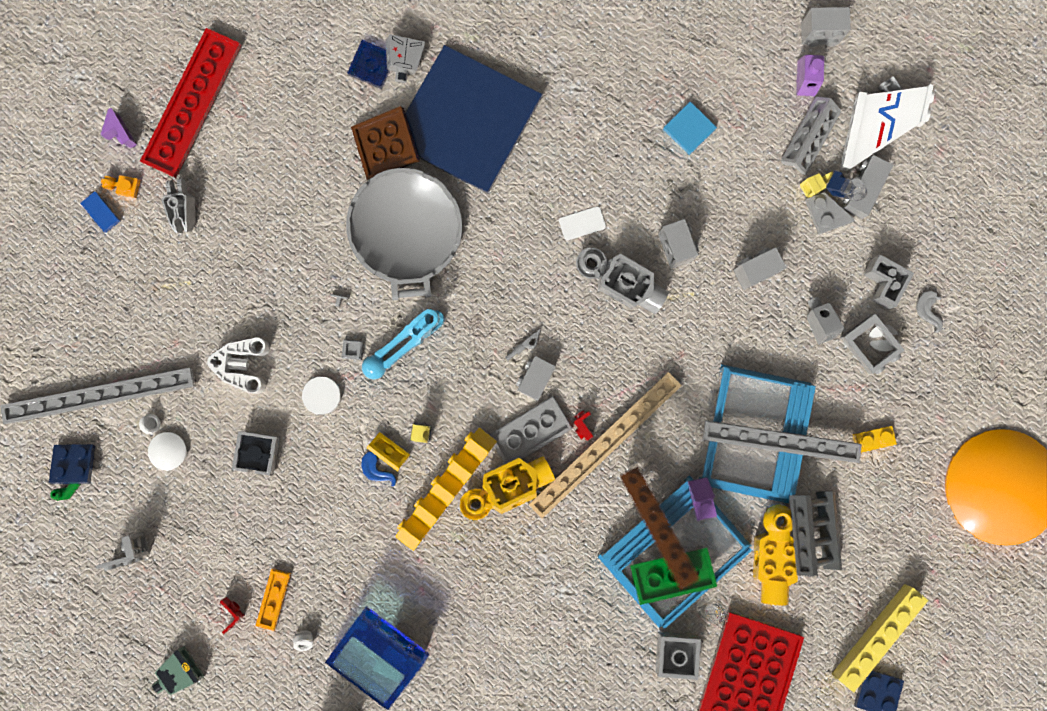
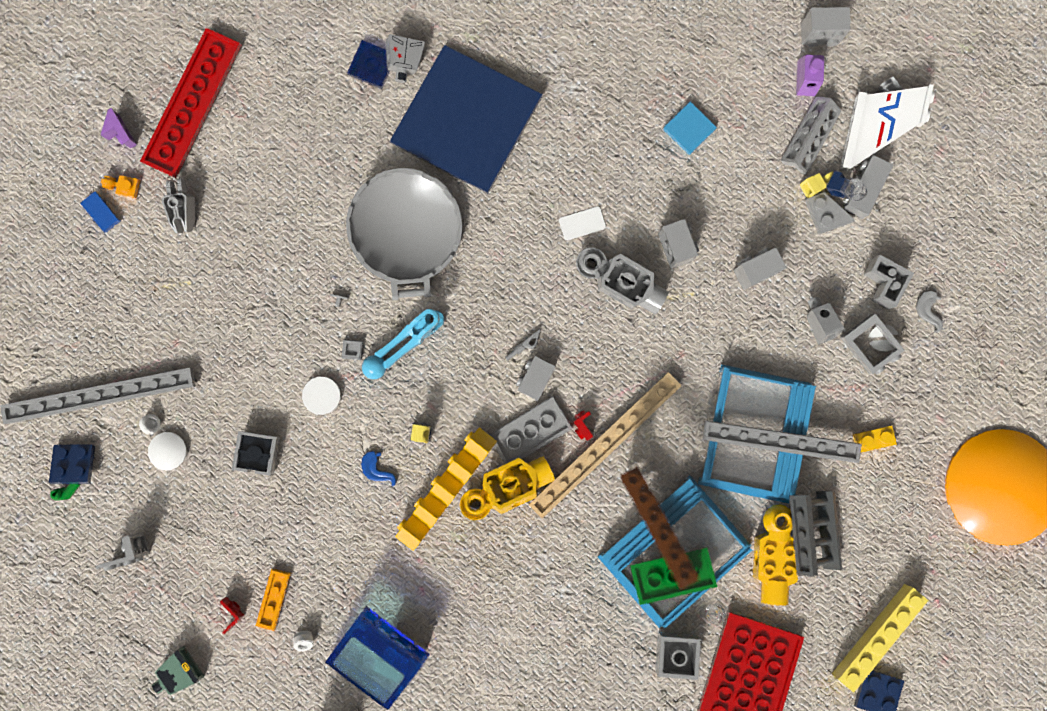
(243, 348): white connector -> none
(385, 142): reddish brown plate -> none
(388, 451): yellow plate -> none
(702, 498): medium lavender slope -> none

